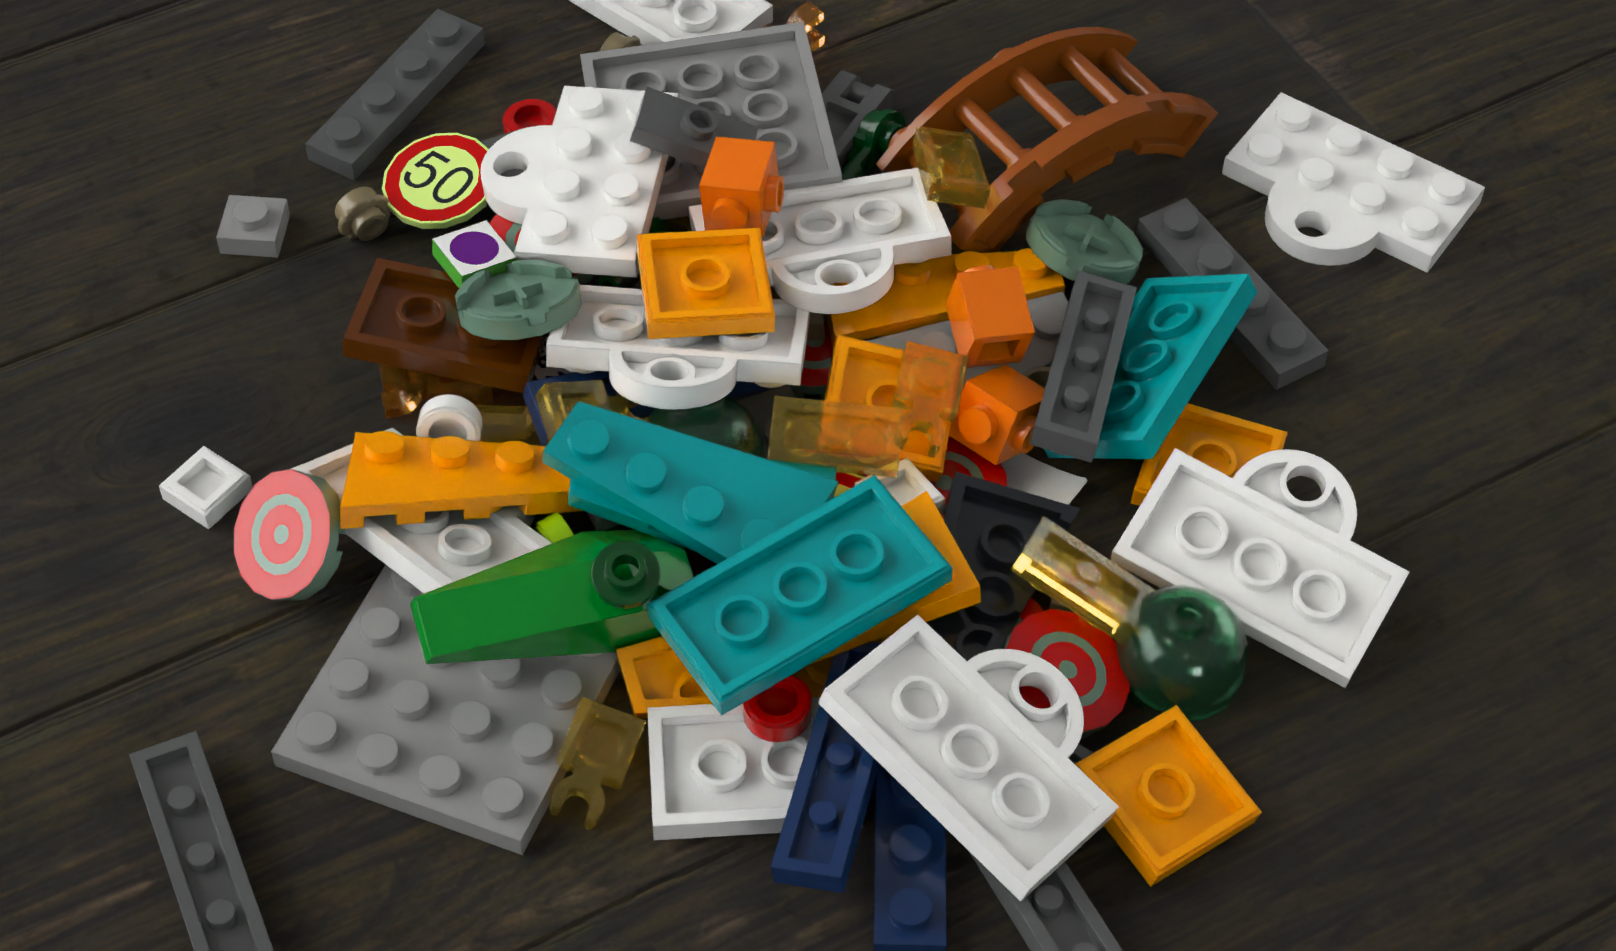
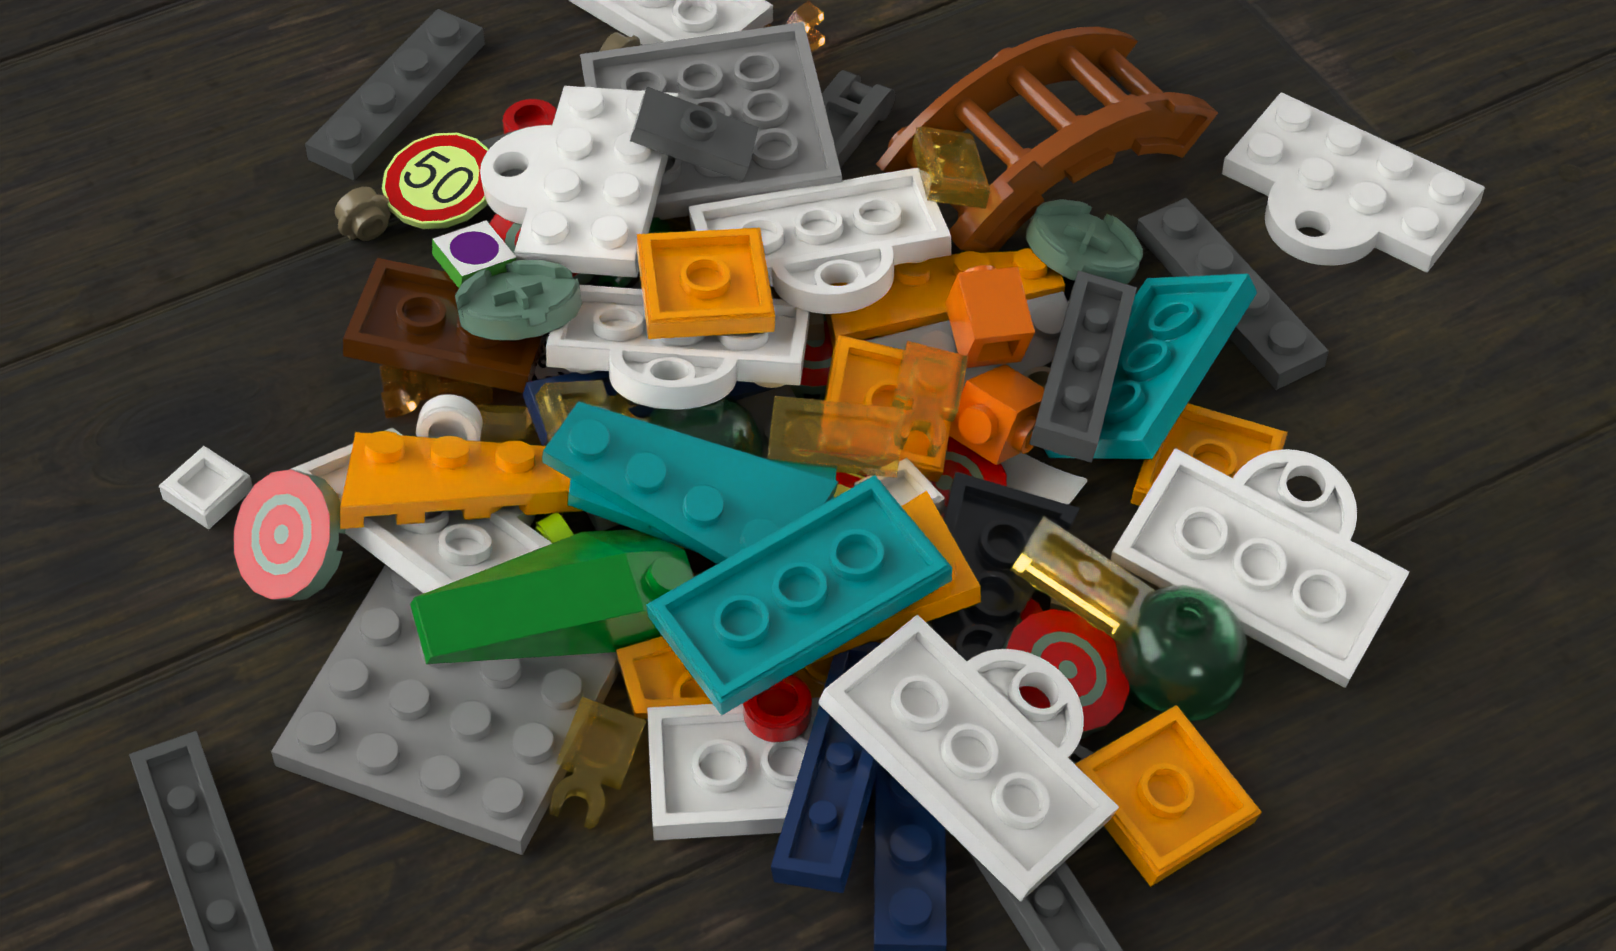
(253, 226): light grey plate -> none
(626, 592): dark green plate -> none
(740, 184): orange brick -> none
(872, 141): dark green plate -> none

